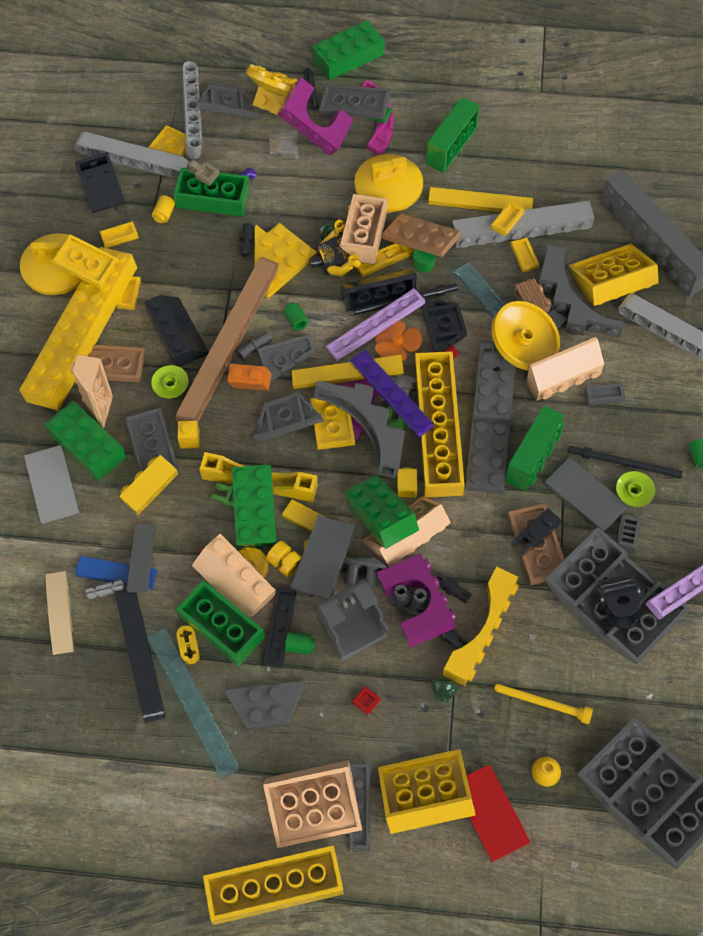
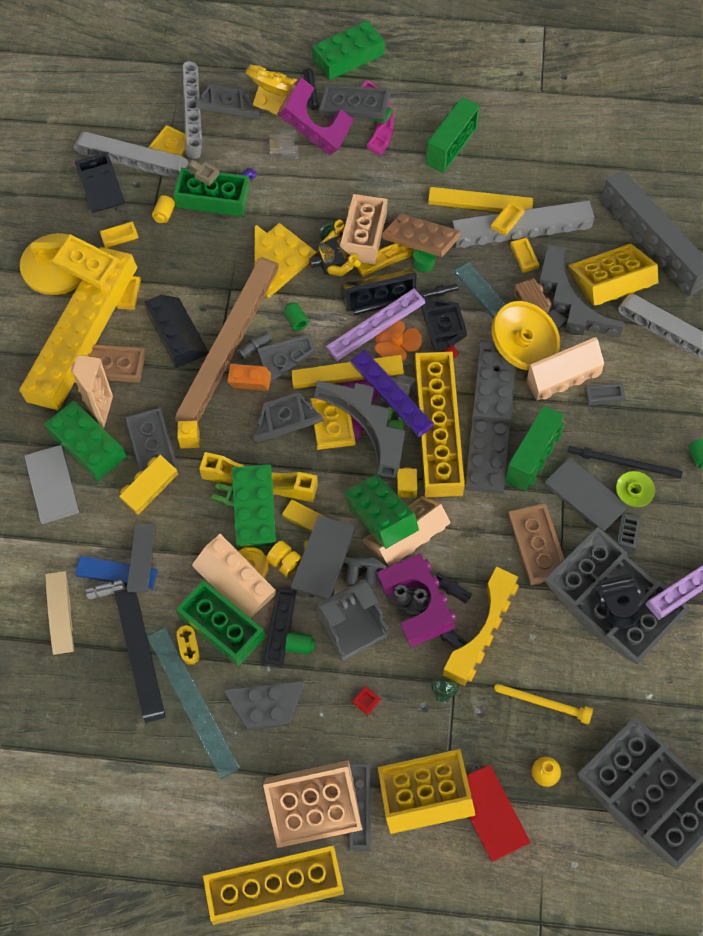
(170, 375): lime dish -> none
(246, 239): black axle -> none
(390, 178): yellow bracket -> none
(537, 531): black hinge -> none

